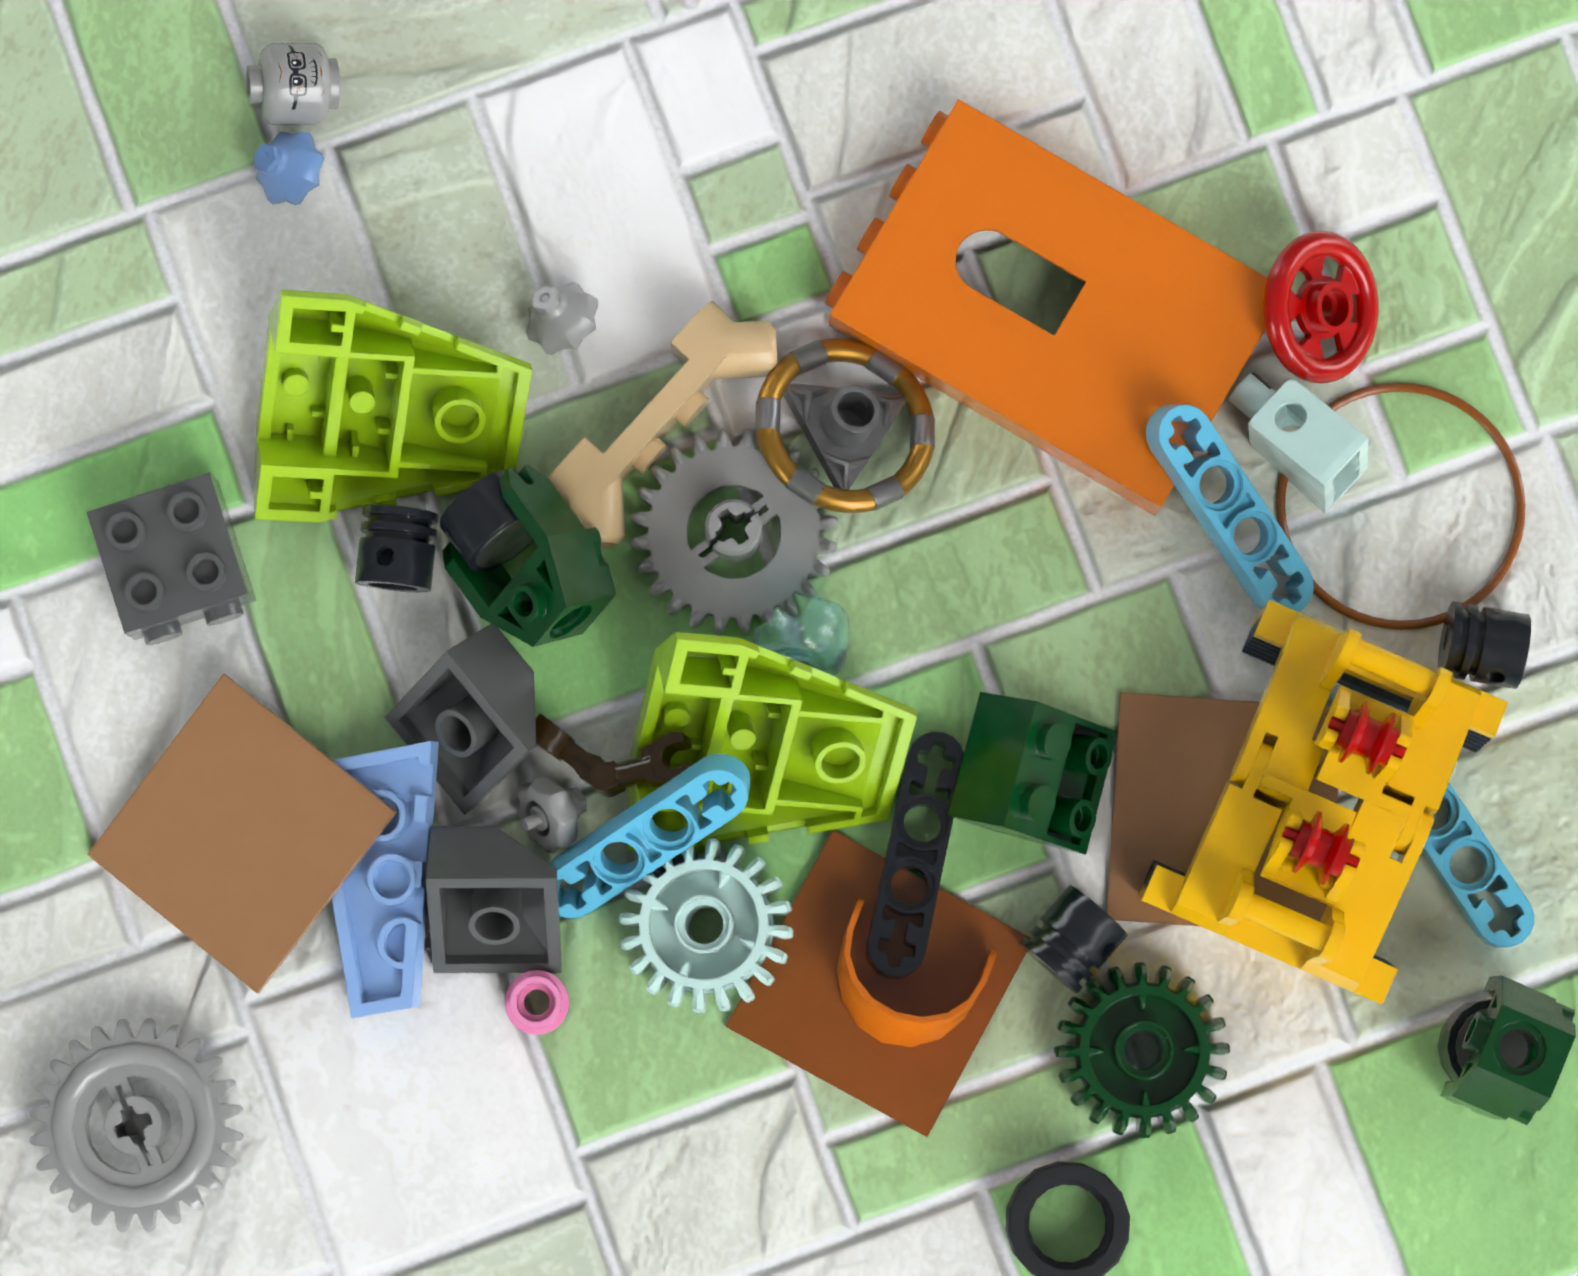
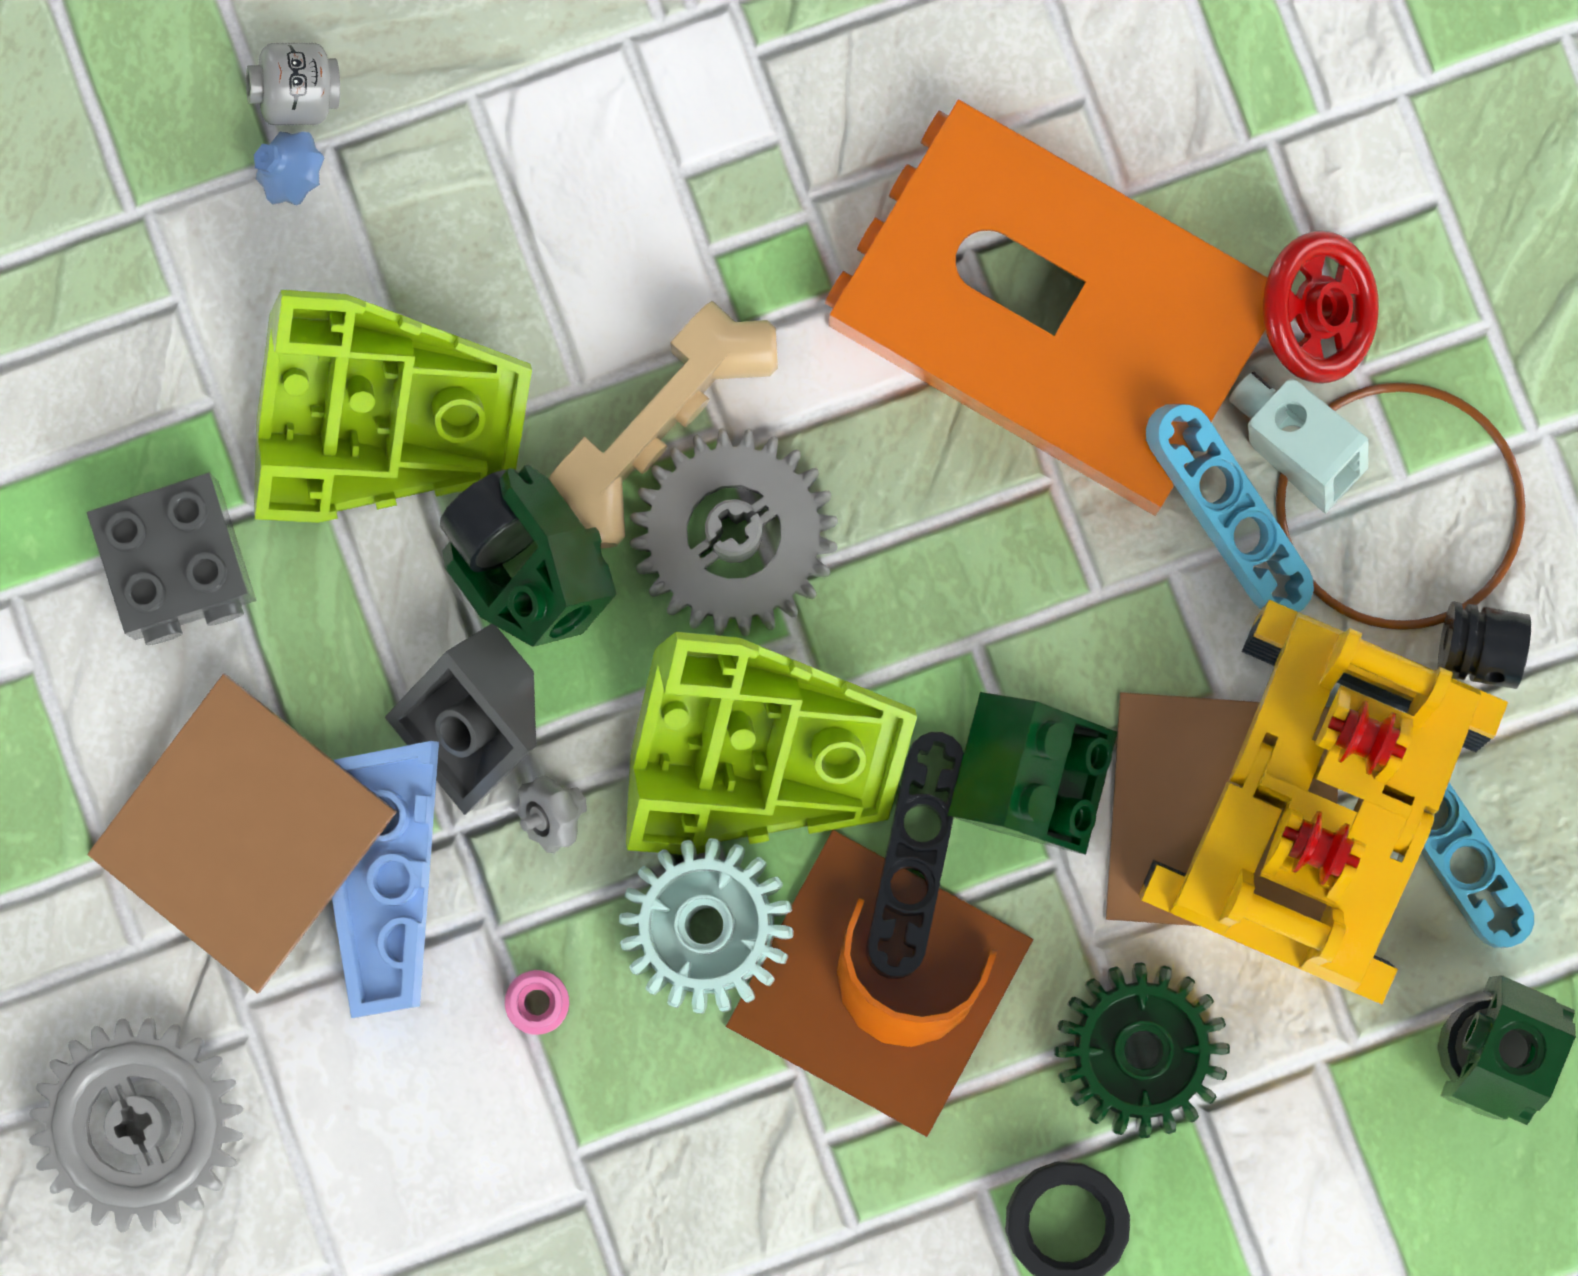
(396, 549): black piece -> none
(490, 903): dark grey slope -> none
(561, 317): light grey piece -> none
(614, 777): dark brown piece -> none
(651, 842): medium azure beam -> none
(813, 638): clear light blue hair -> none
(843, 426): flat silver piece -> none
(1073, 938): black piece -> none

